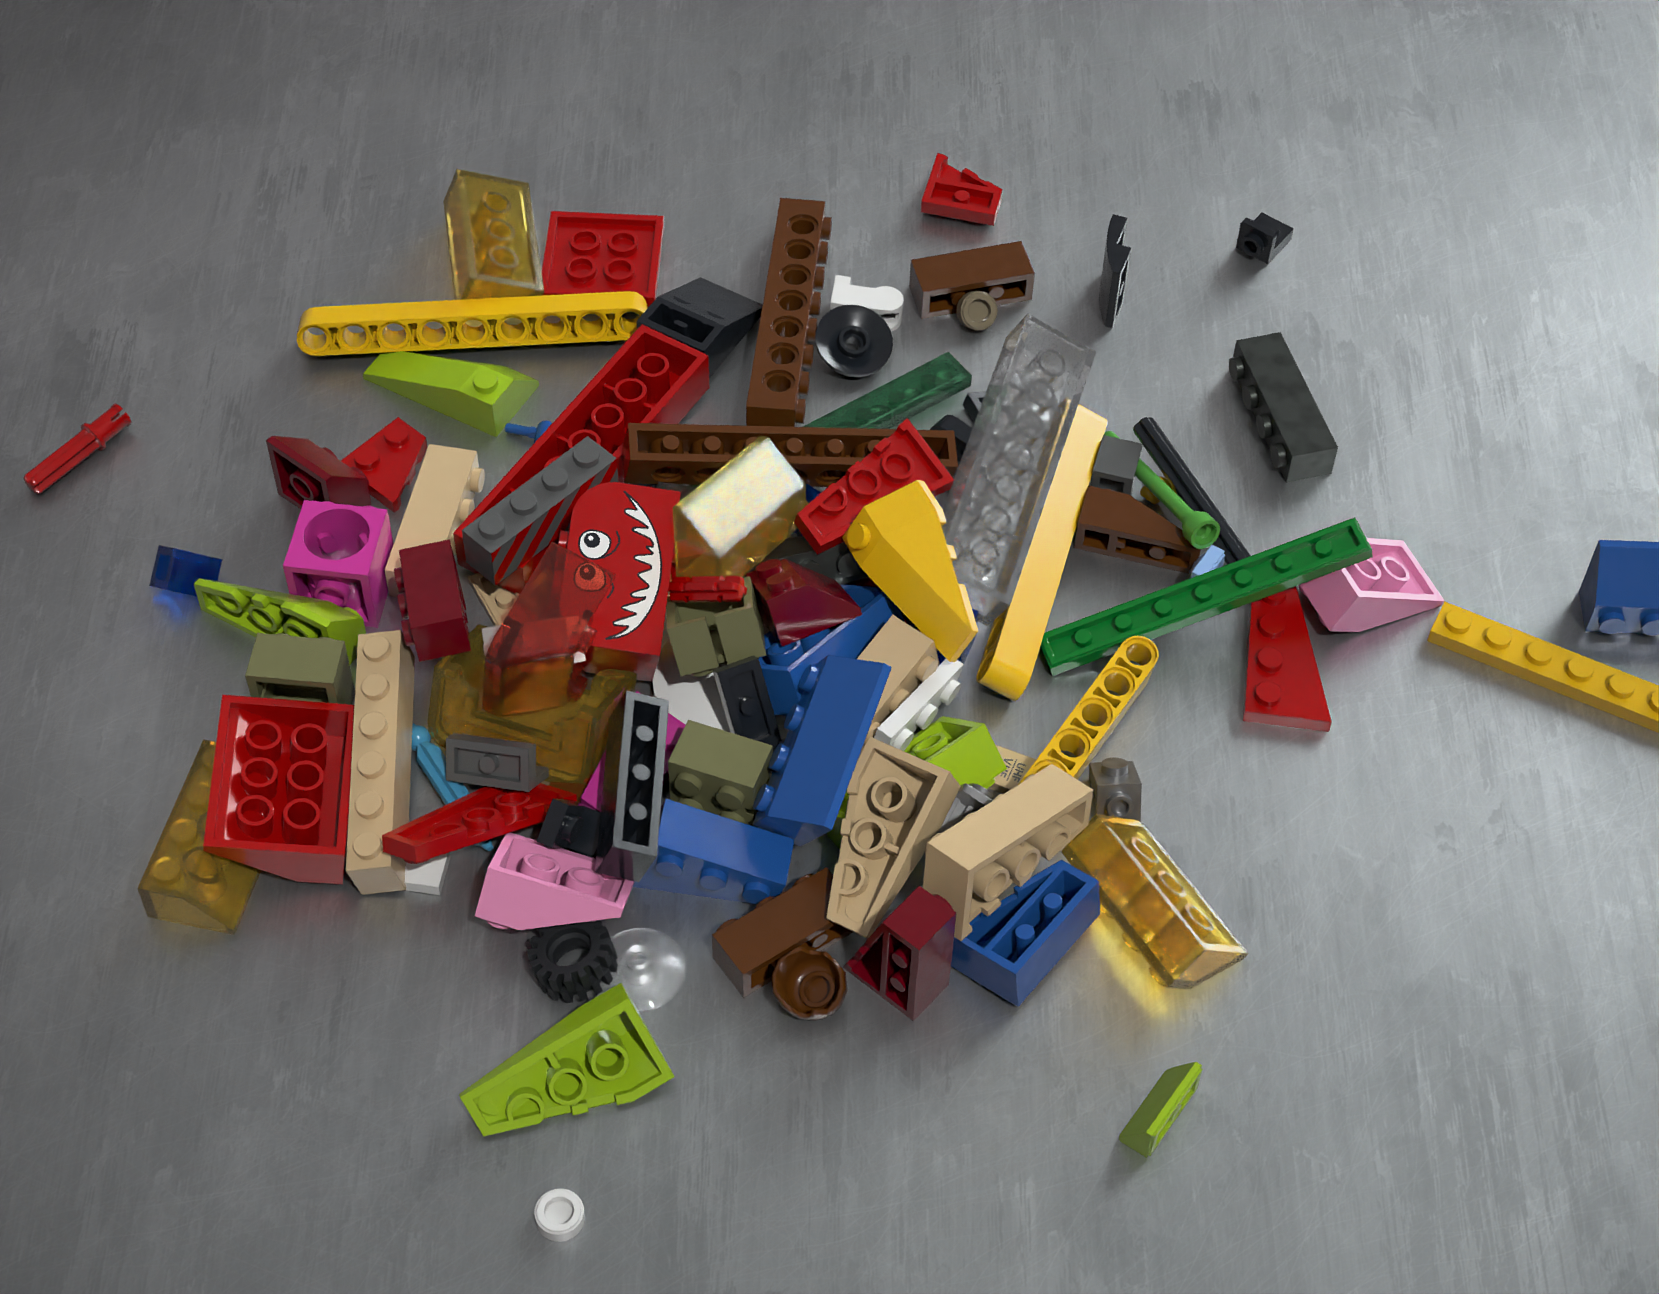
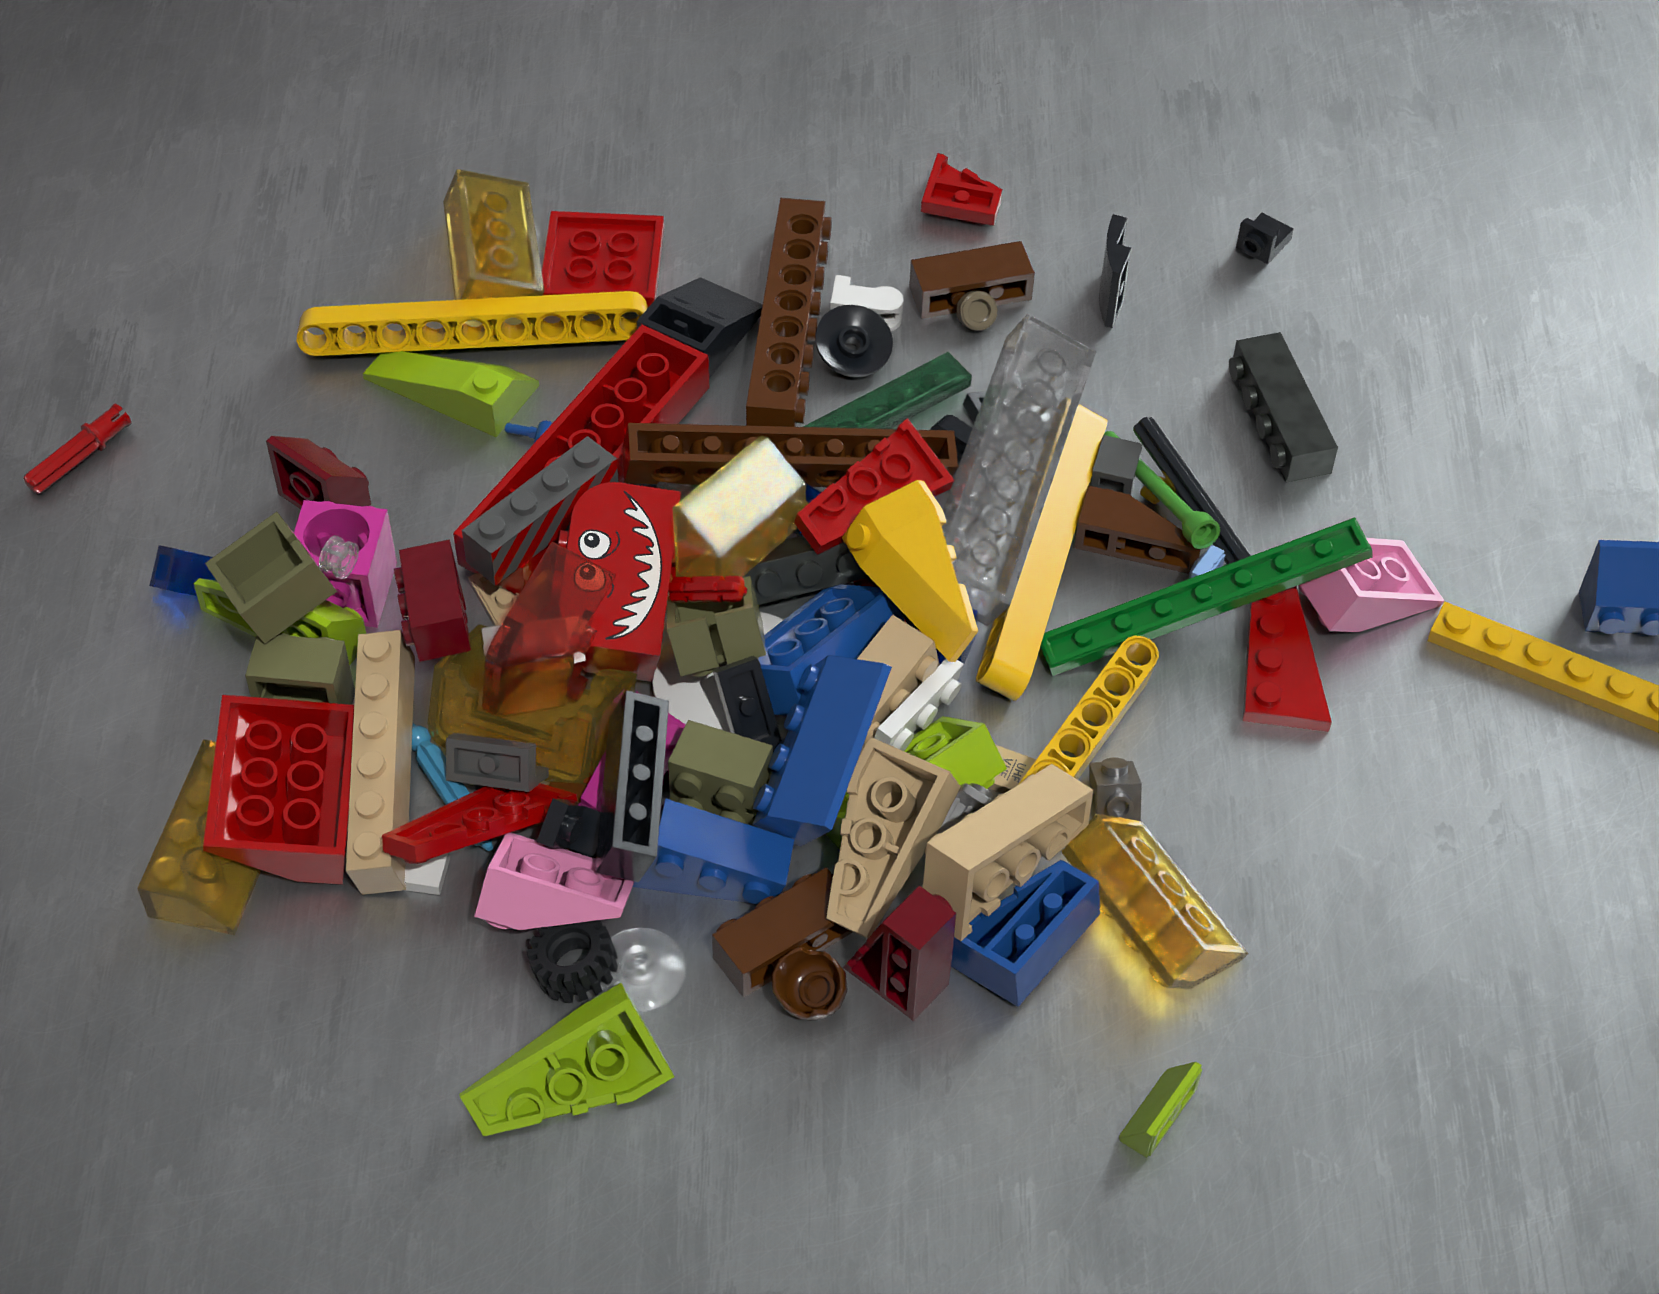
(270, 577): none -> olive piece
(338, 557): none -> clear bush
(389, 461): red wing -> none
(437, 503): tan brick -> none
(559, 1215): white tile -> none
(799, 600): dark red slope -> none

